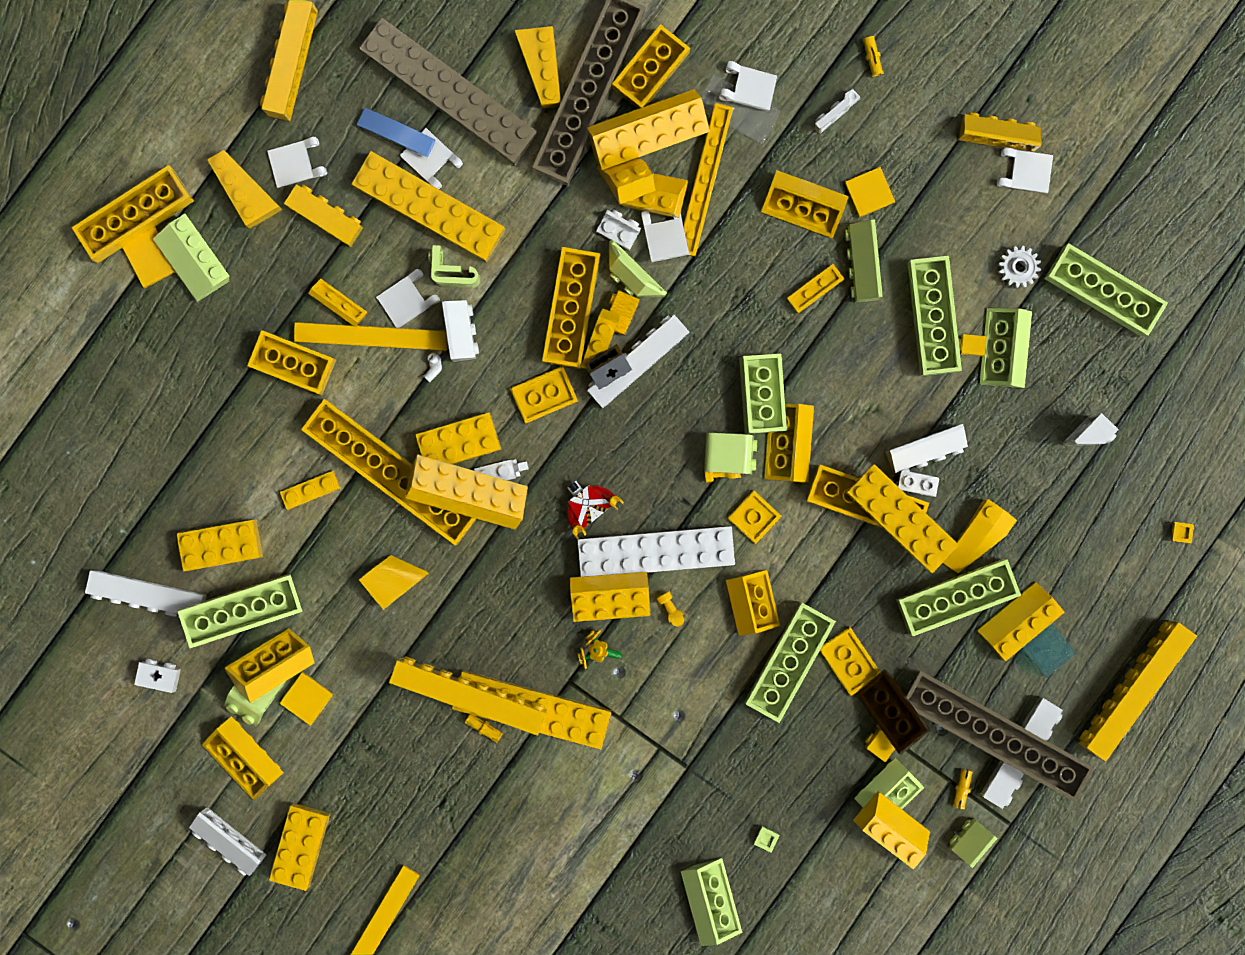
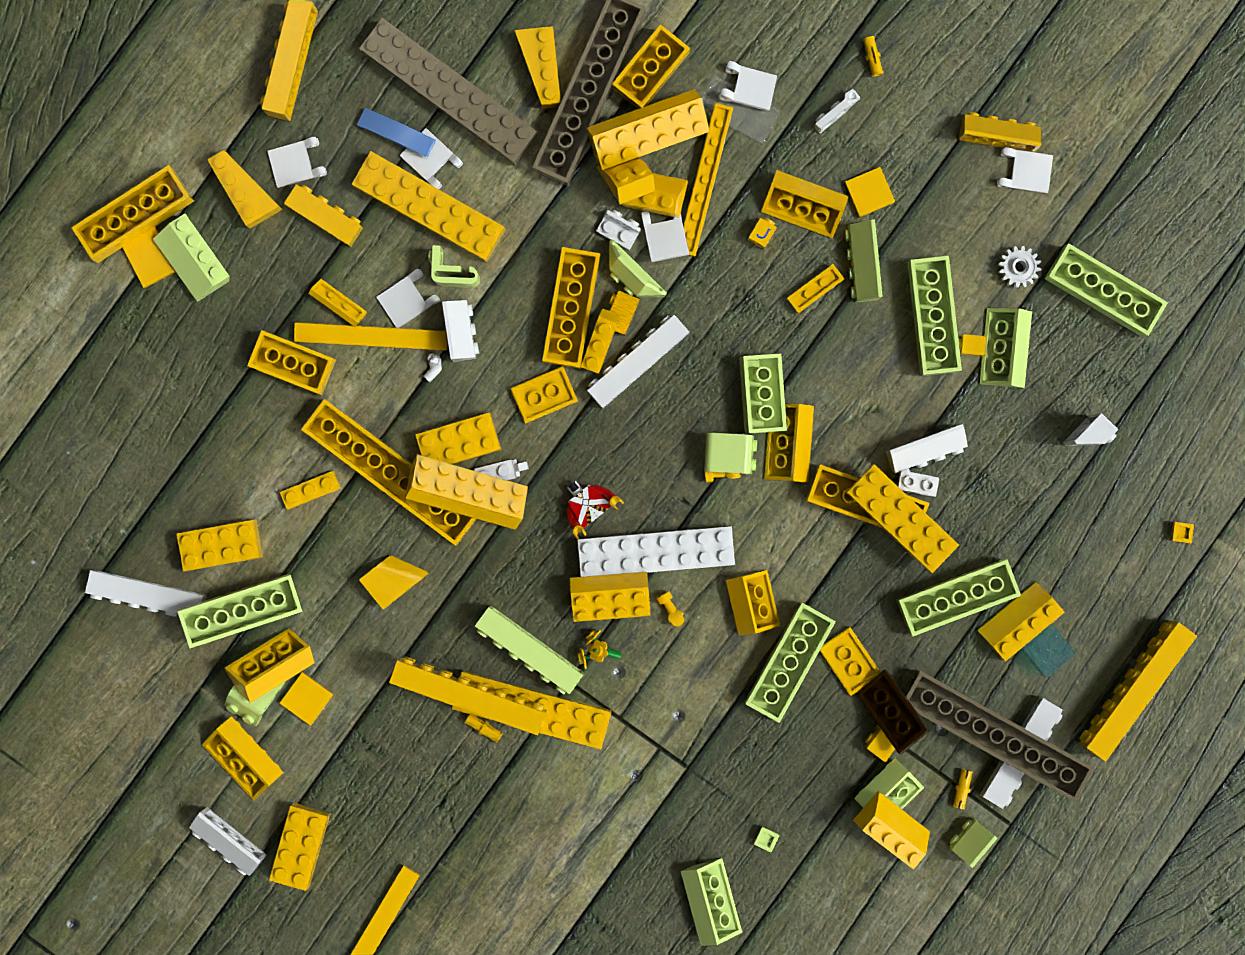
(146, 678): white brick -> none
(529, 649): none -> yellowish green brick
(608, 367): black brick -> none
(754, 517): yellow tile -> none
(762, 232): none -> yellow brick
(982, 532): yellow wedge -> none

